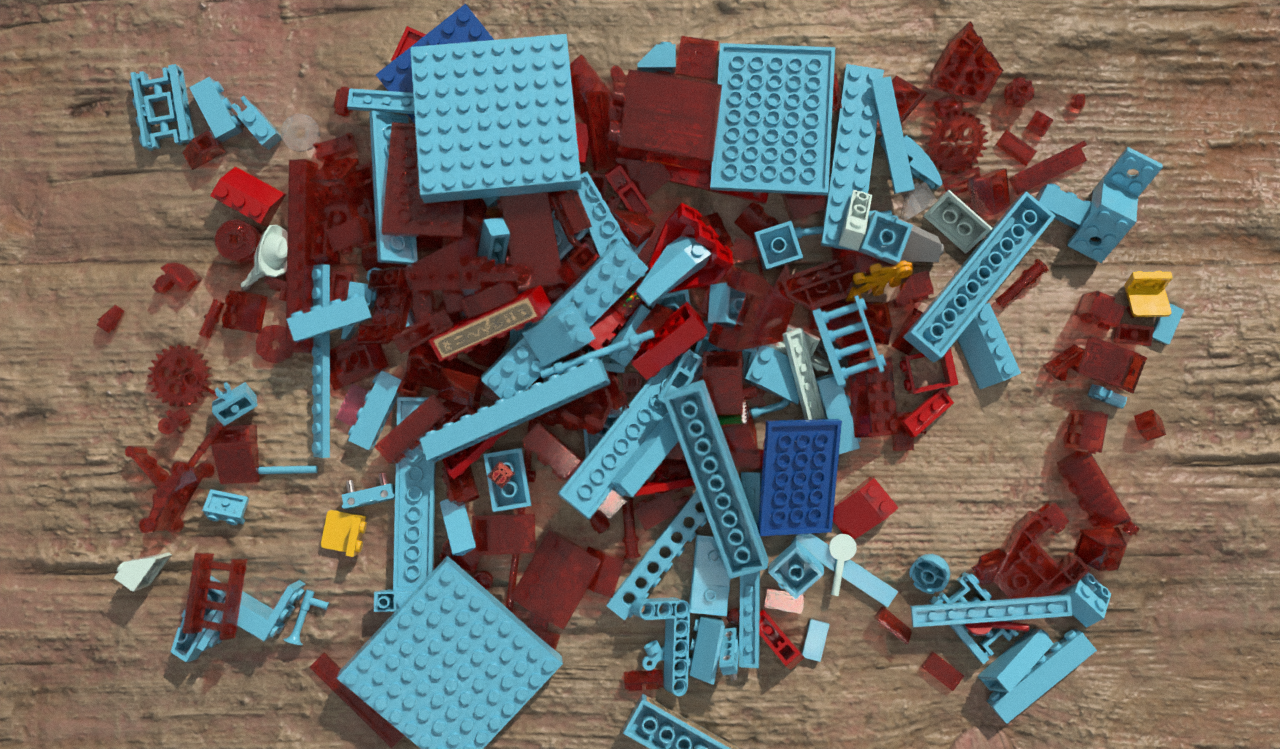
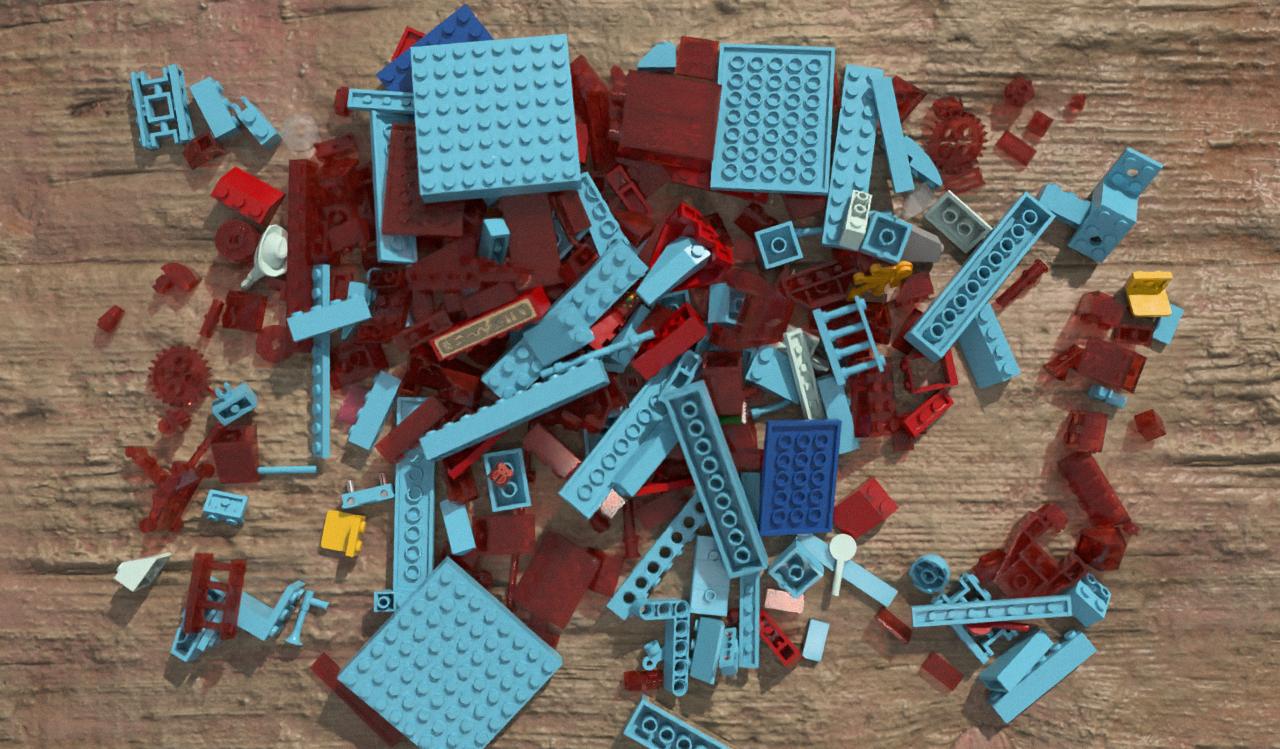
(966, 67): clear red wedge -> none
(989, 192): clear red slope -> none
(1048, 168): clear red fence -> none

